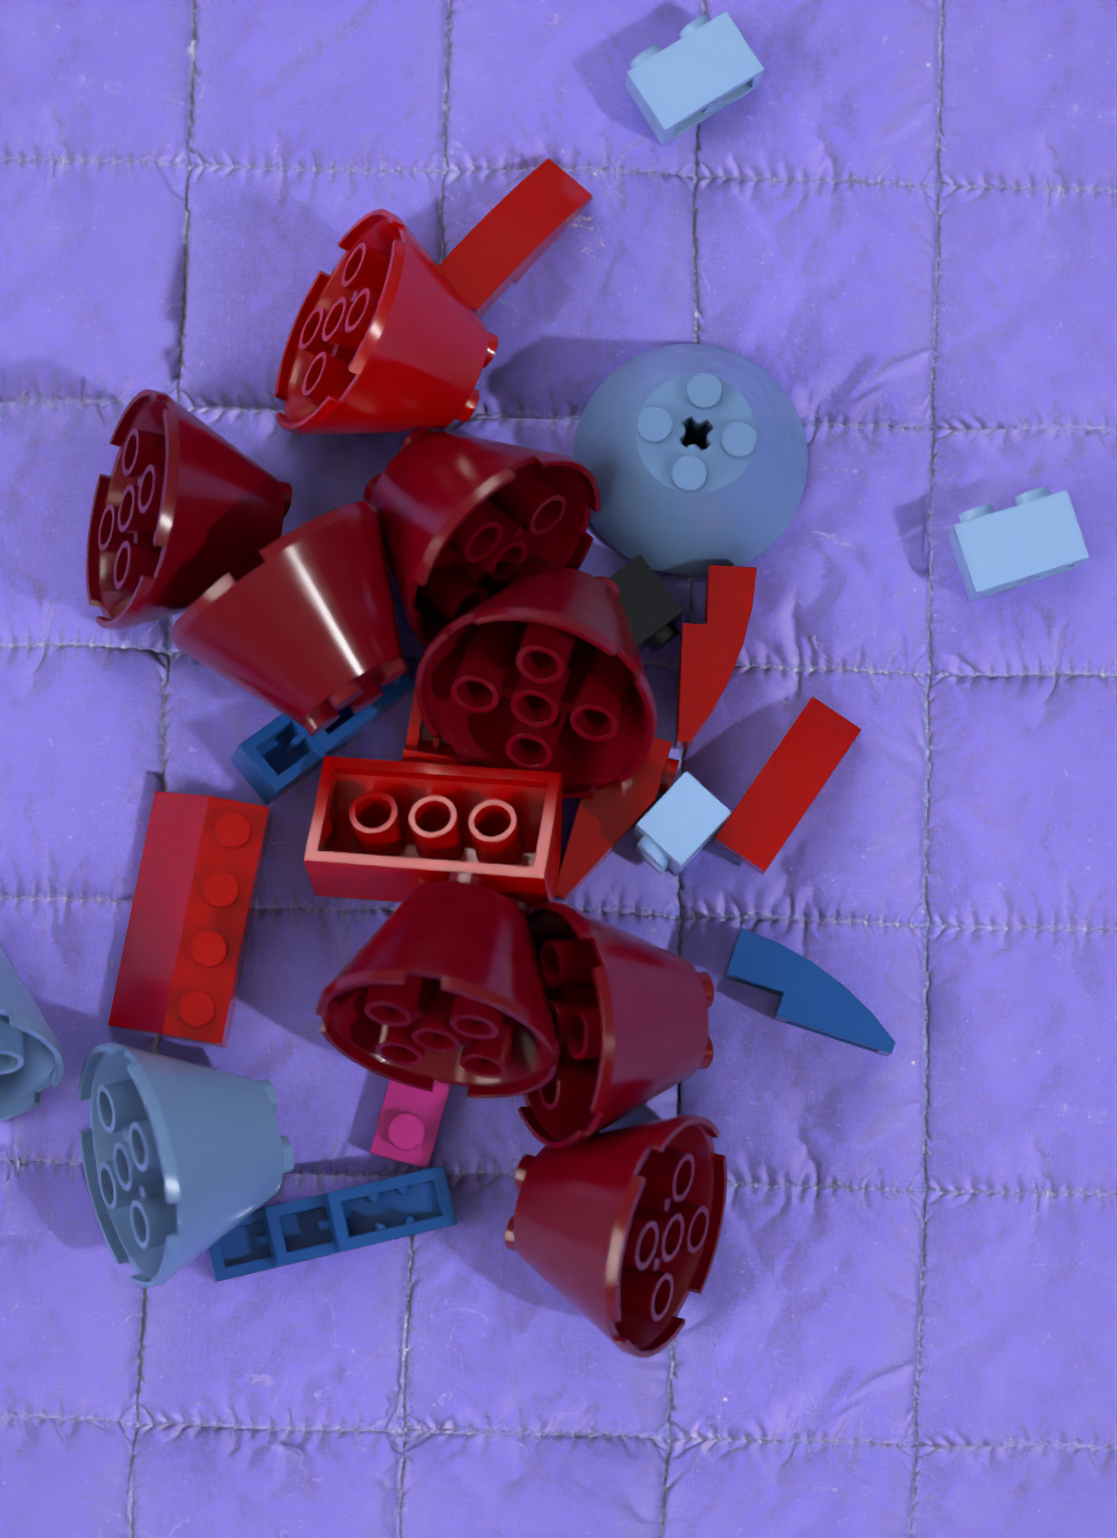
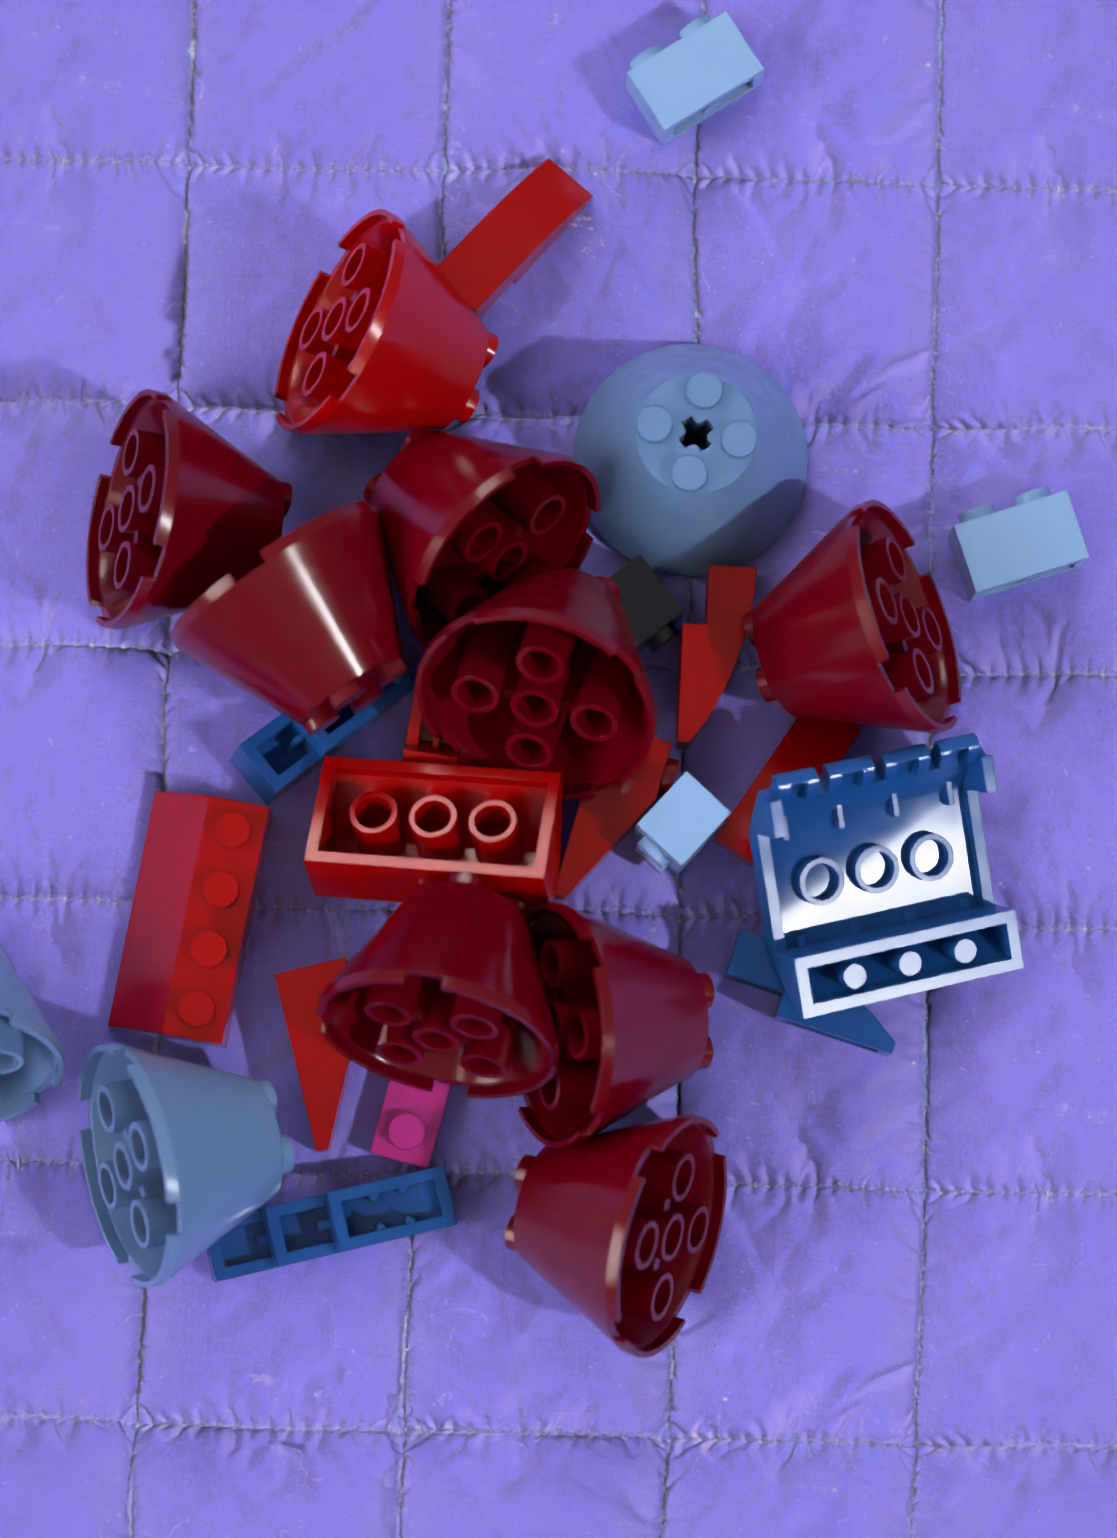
(319, 1065): none -> red slope
(858, 632): none -> dark red cone
(880, 877): none -> blue slope

